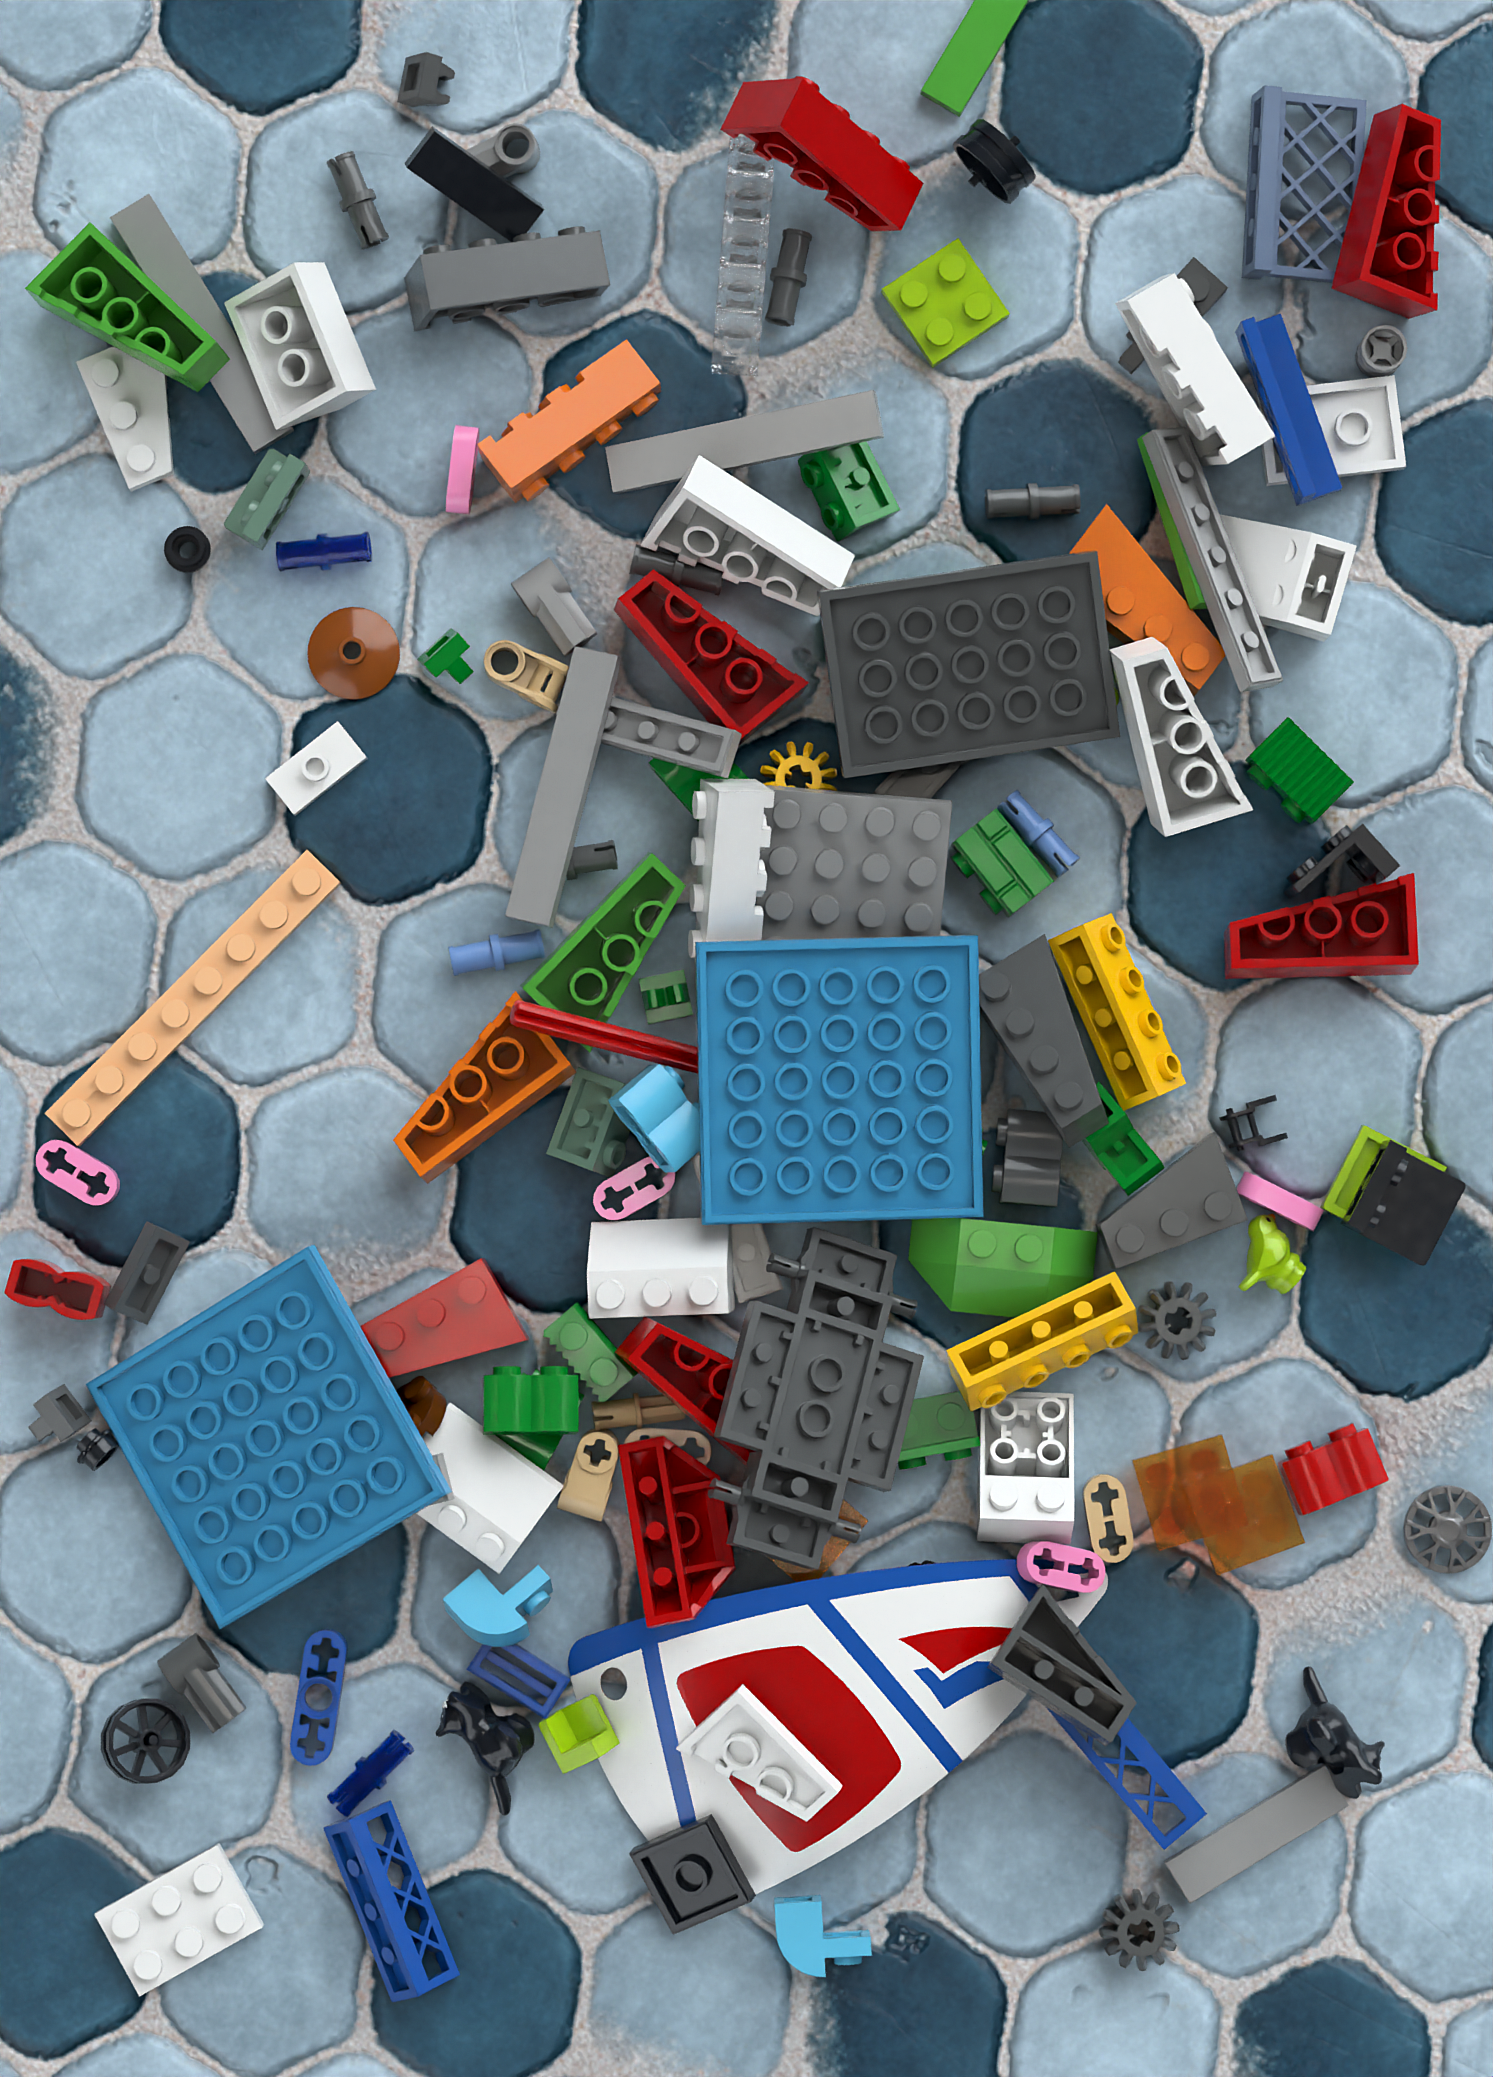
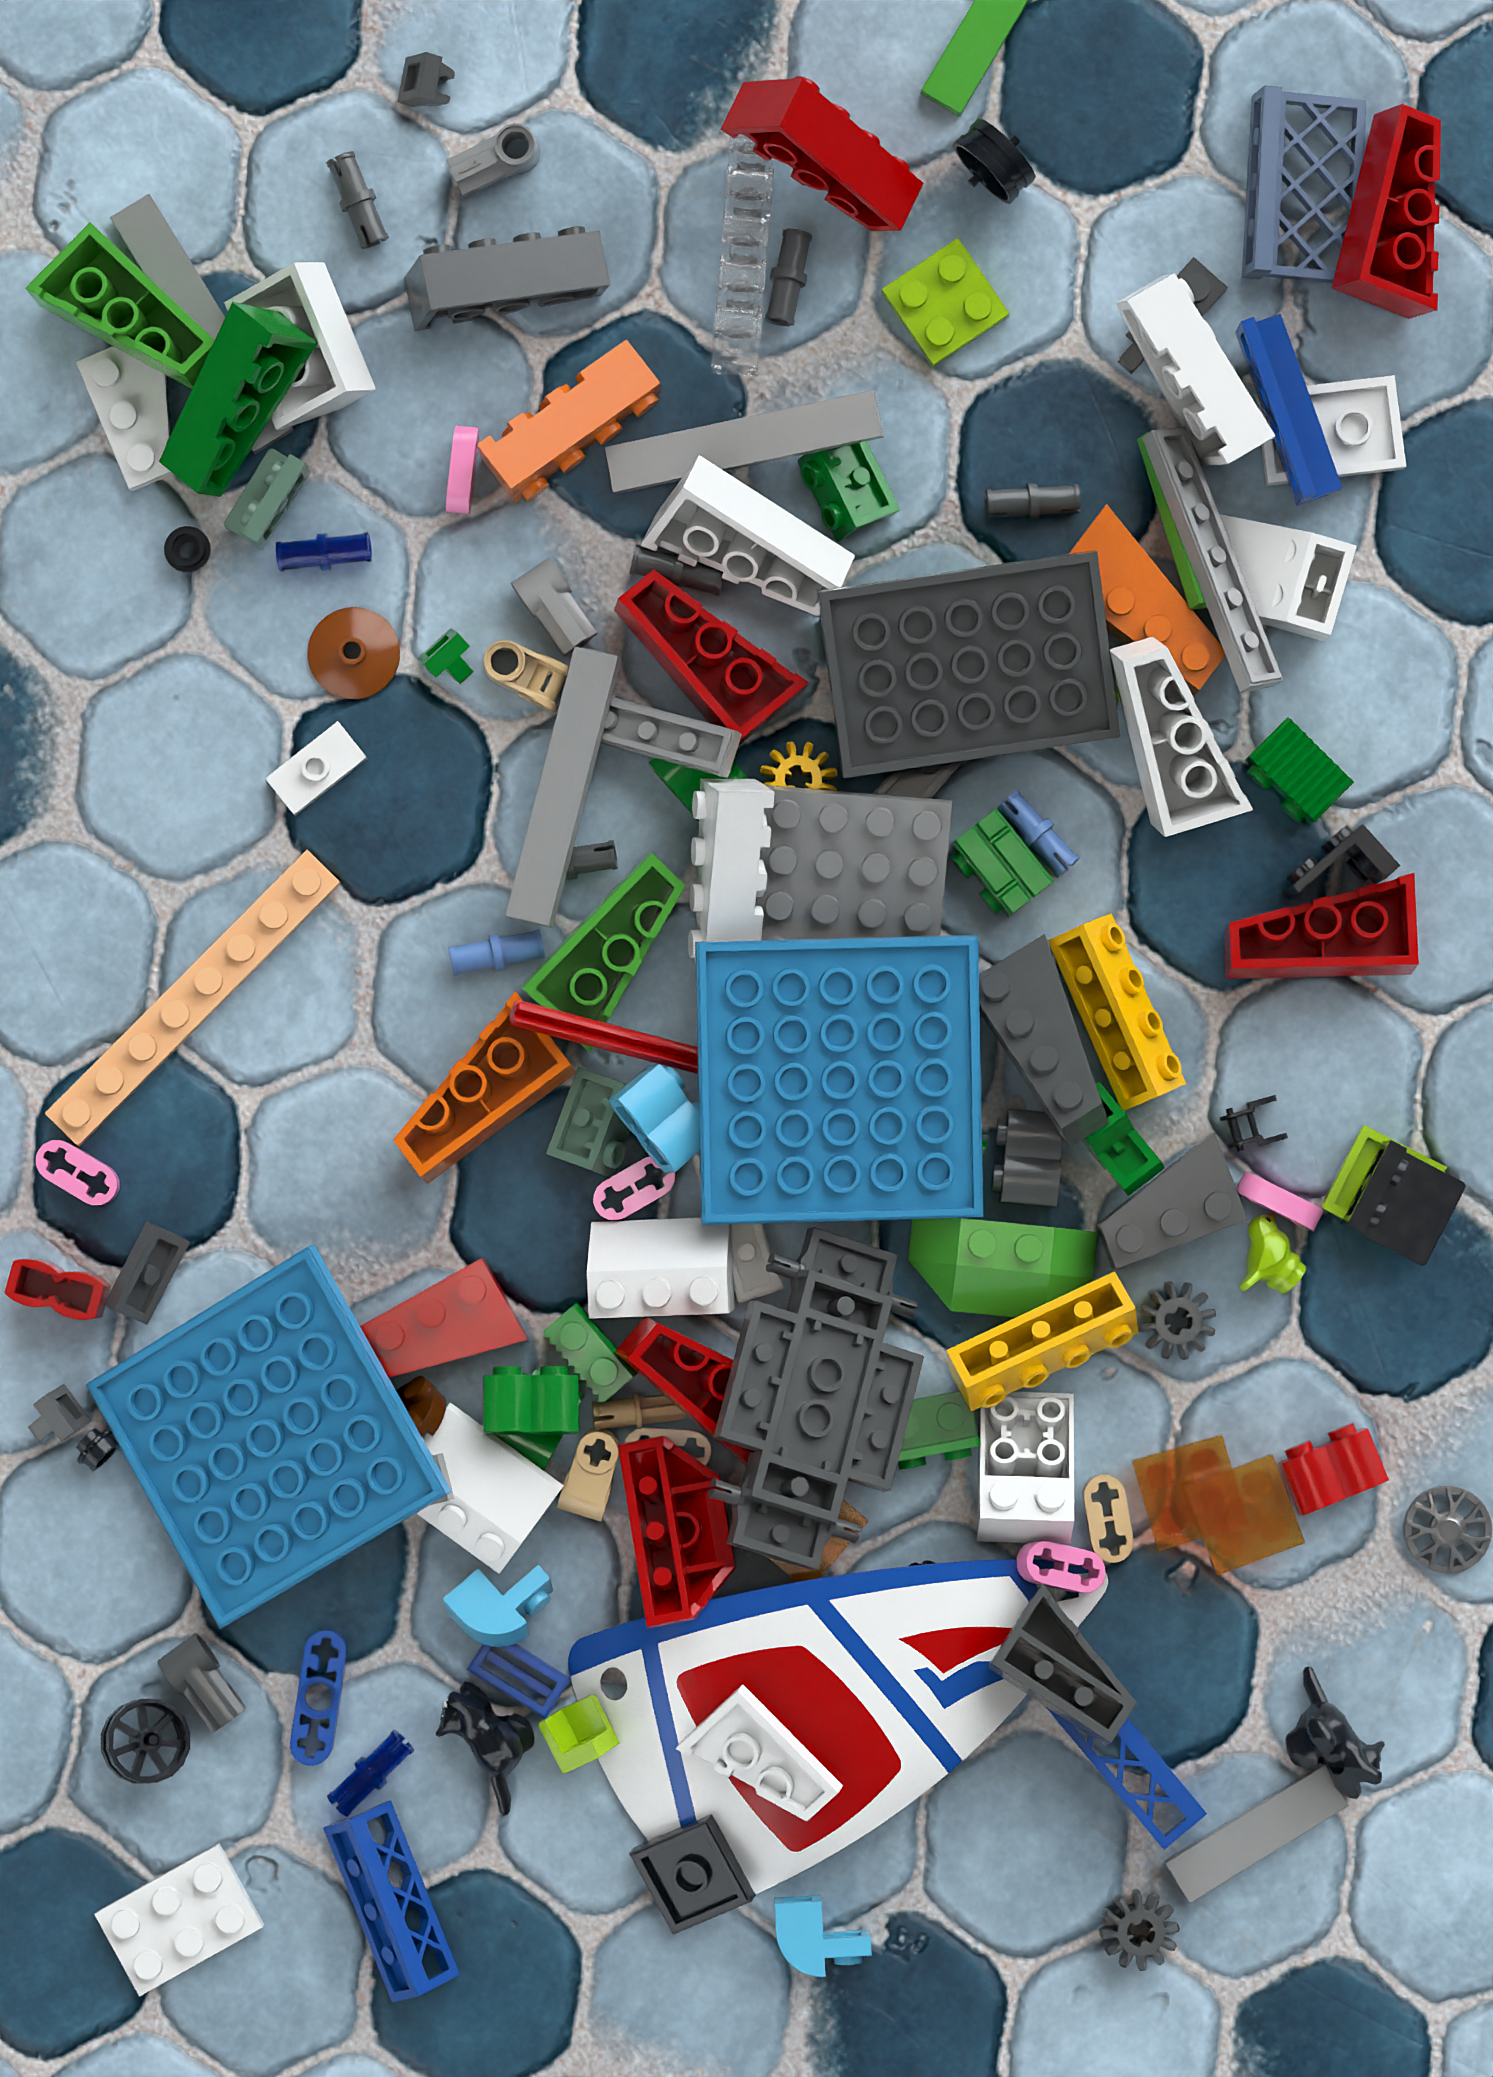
(235, 396): none -> green wedge
(473, 185): black tile -> none
(665, 997): green tile -> none
(1387, 345): light grey wheel -> none

